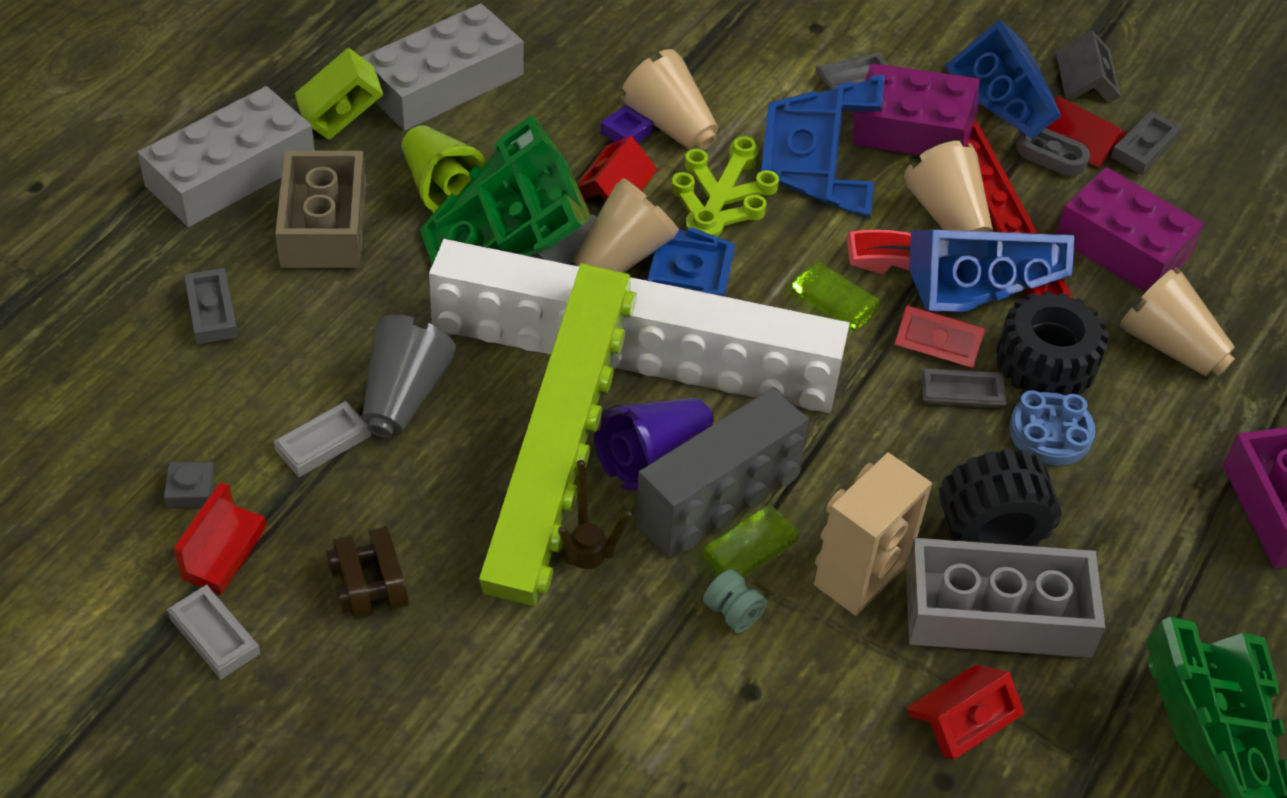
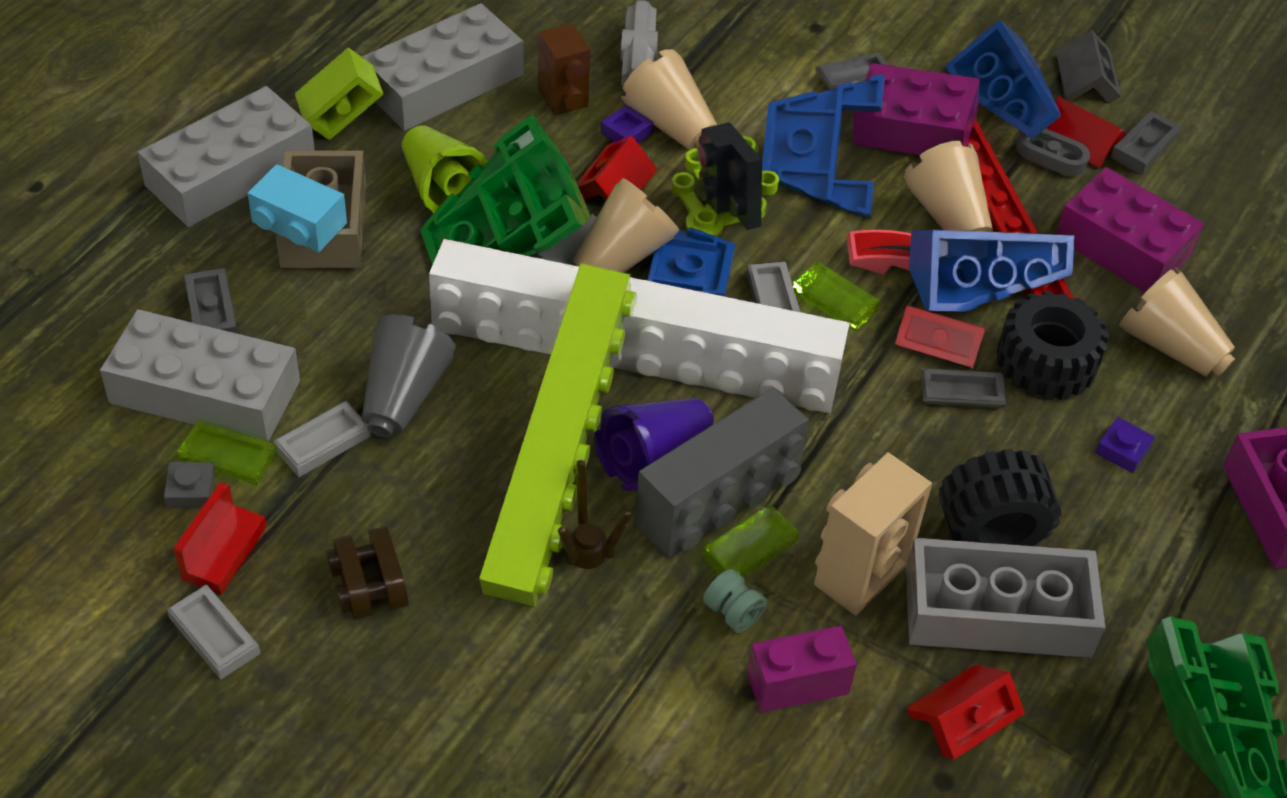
(200, 374): none -> light grey brick
(231, 452): none -> clear neon green tile
(297, 208): none -> medium azure brick
(563, 69): none -> reddish brown brick
(638, 37): none -> light grey piece
(730, 174): none -> black plate
(772, 285): none -> light grey tile
(801, 668): none -> magenta brick
(1052, 427): medium blue tile -> none
(1125, 444): none -> dark purple plate

